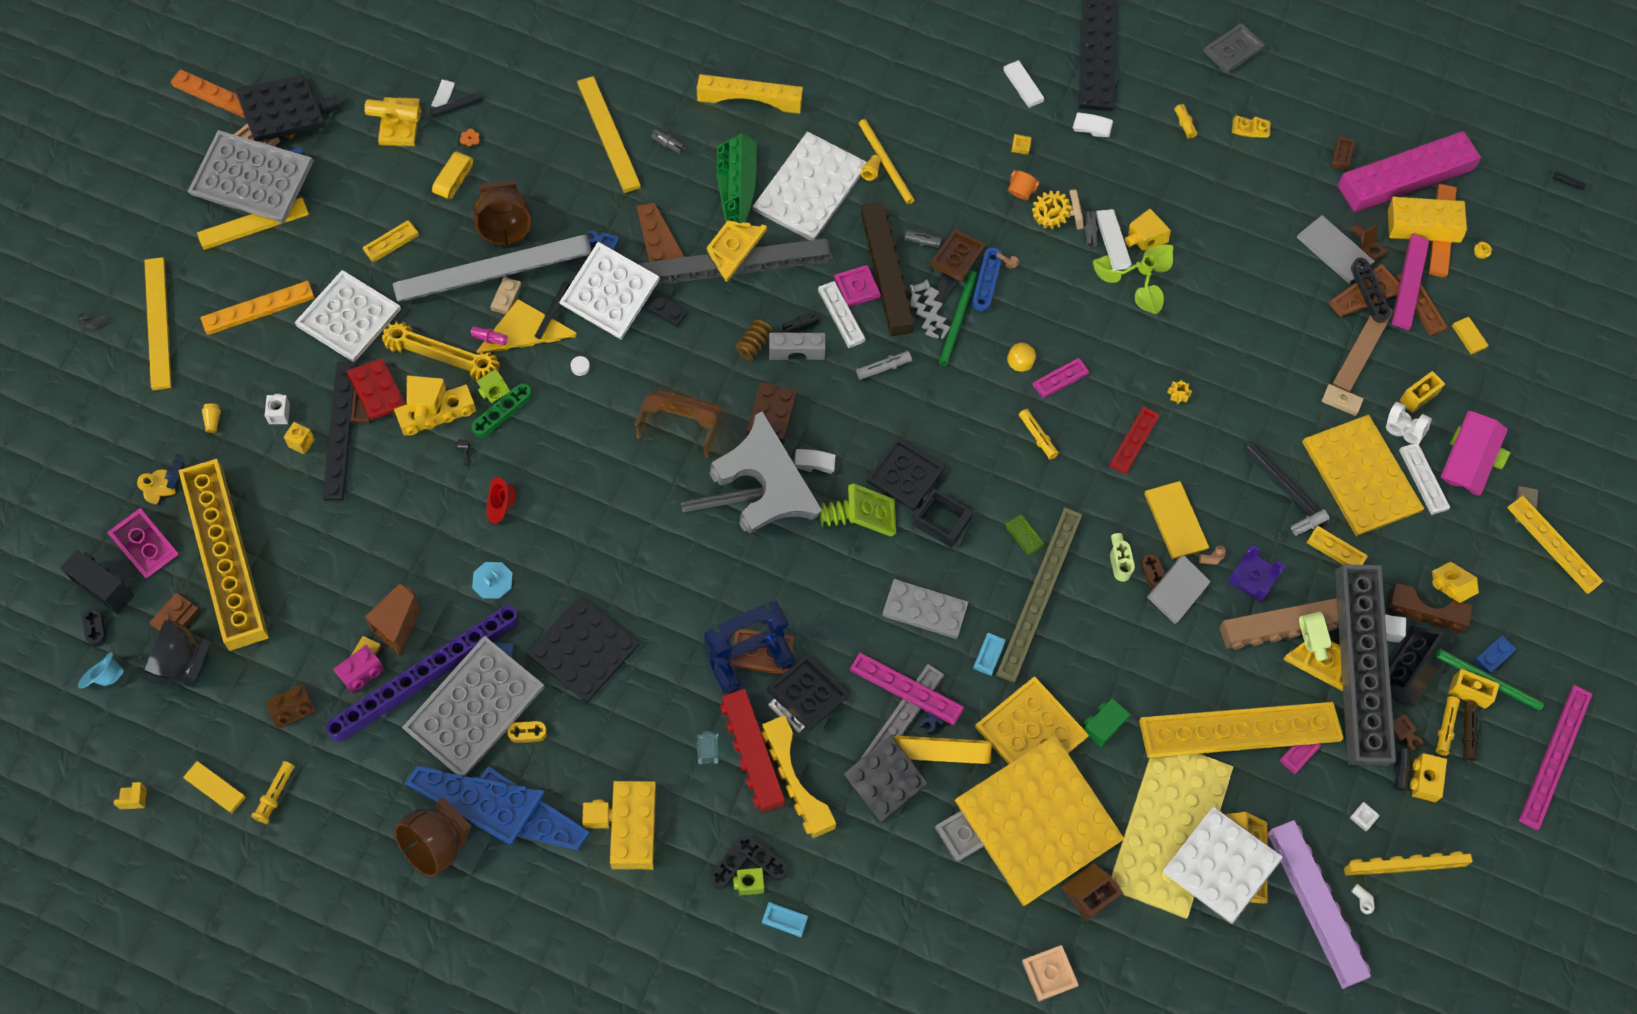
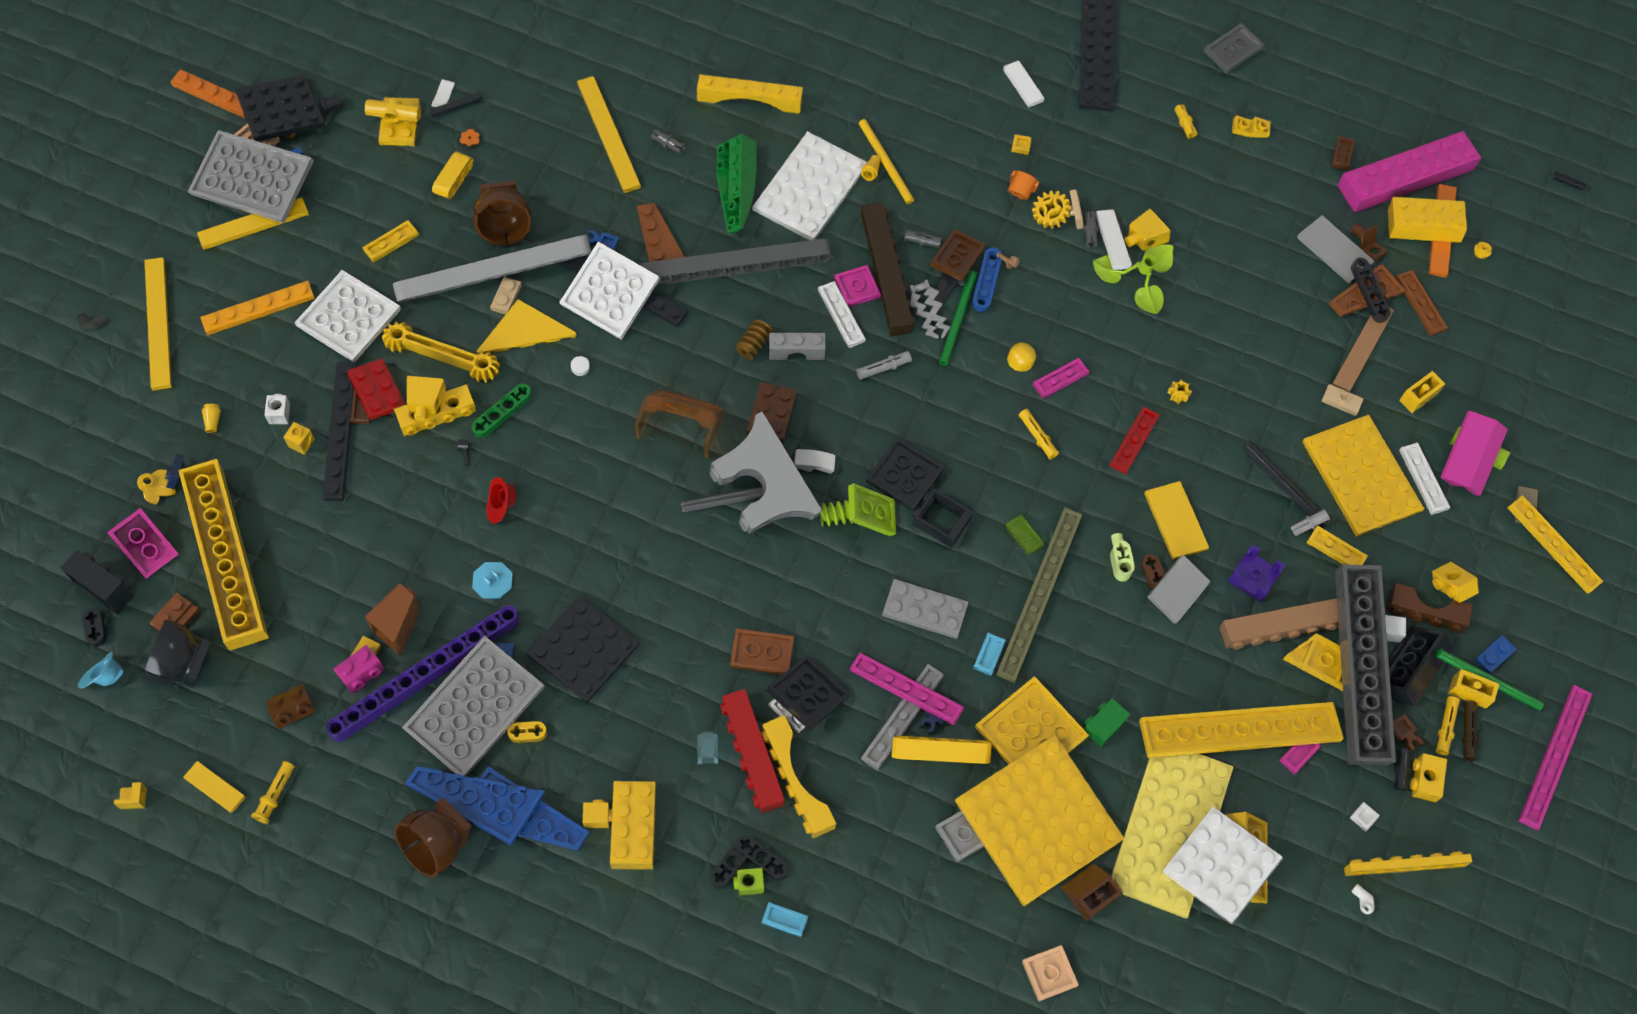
(489, 335): dark pink axle -> none
(492, 386): lime brick -> none
(551, 311): black bar -> none
(721, 653): clear blue piece -> none
(733, 245): yellow wing -> none
(801, 322): black pin -> none
(886, 778): black plate -> none
(1095, 124): white slope -> none
(1215, 558): medium nougat arm -> none
(1315, 634): yellowish green piece -> none
(1319, 905): lavender brick -> none
(1401, 423): white piece -> none
(1410, 282): dark pink tile -> none
(1470, 335): yellow tile -> none

